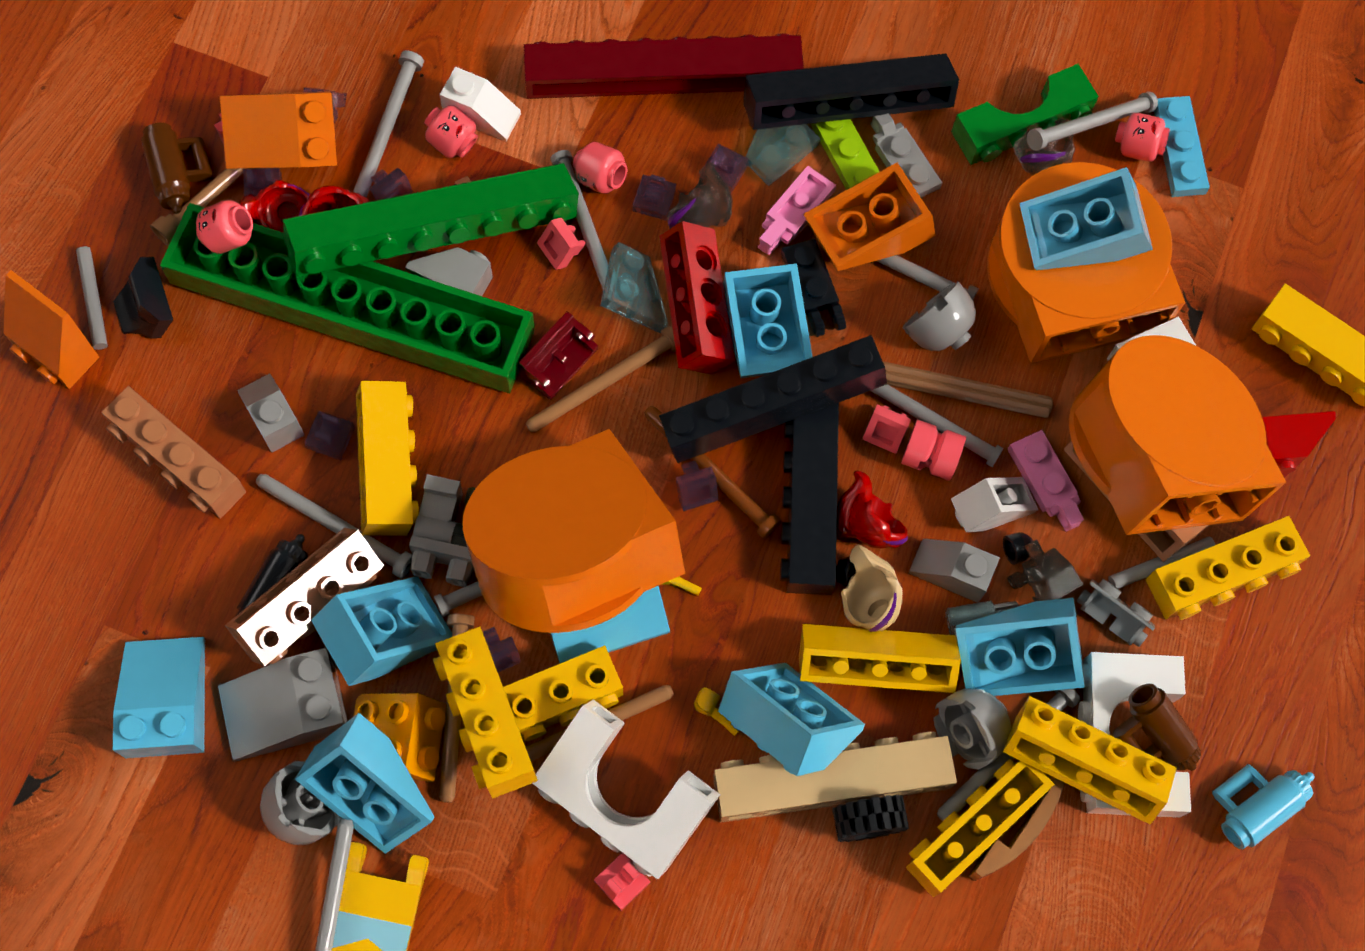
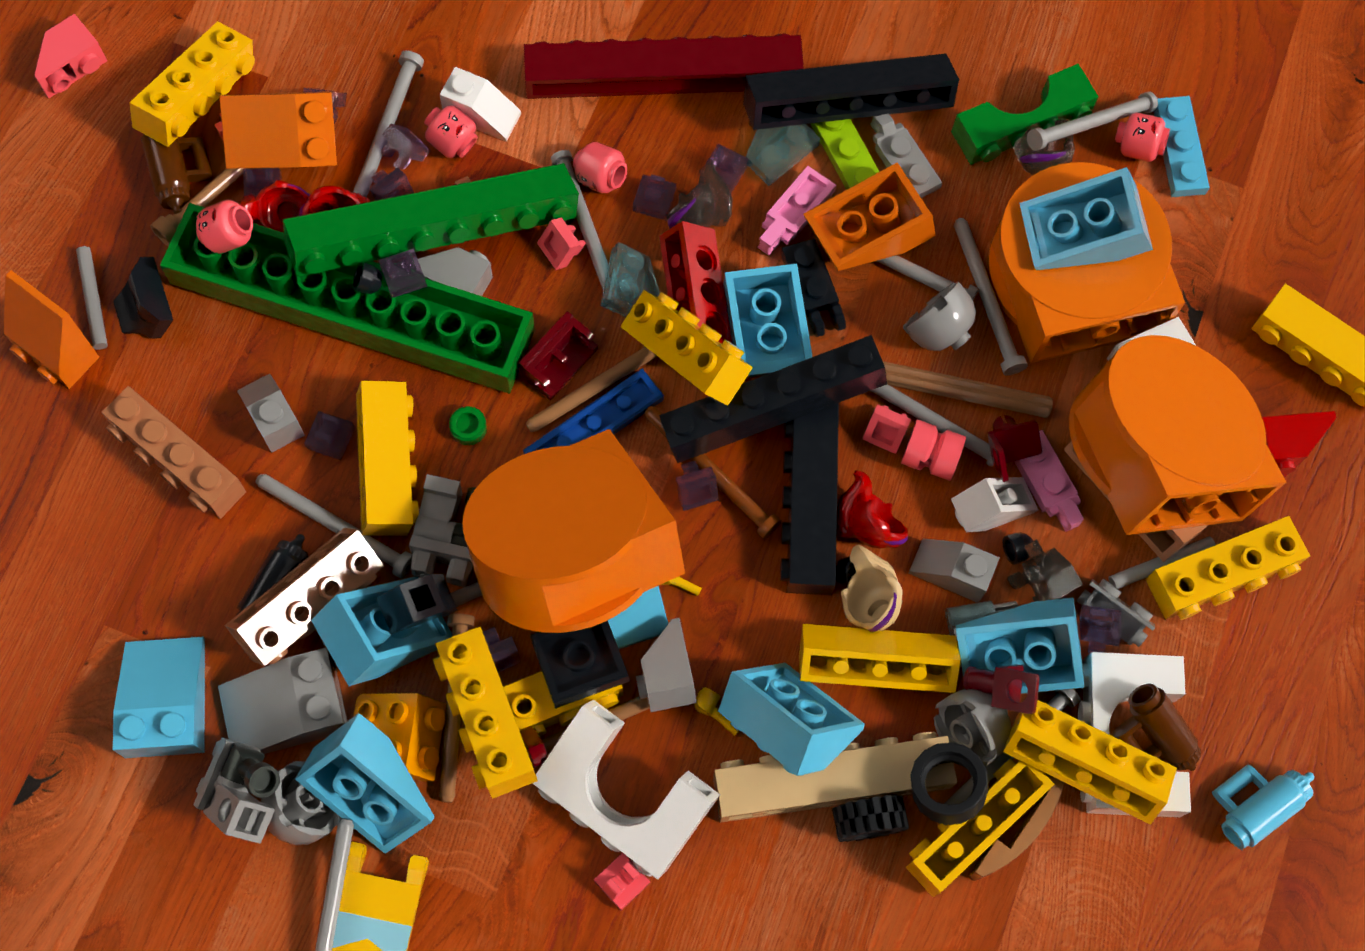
(67, 56): none -> coral slope
(192, 84): none -> yellow brick
(226, 790): none -> light grey hips
(367, 279): none -> black hinge
(402, 273): none -> clear purple tile
(406, 143): none -> tile
(416, 602): none -> black slope
(468, 425): none -> green tile
(534, 746): none -> dark red tile
(579, 662): none -> black tile
(610, 411): none -> blue tile
(667, 671): none -> light grey slope
(687, 347): none -> yellow brick
(955, 754): none -> black tyre
(1005, 686): none -> dark red bracket
(1012, 362): none -> light grey bar
(1012, 443): none -> dark red bracket
(1100, 627): none -> clear purple tile

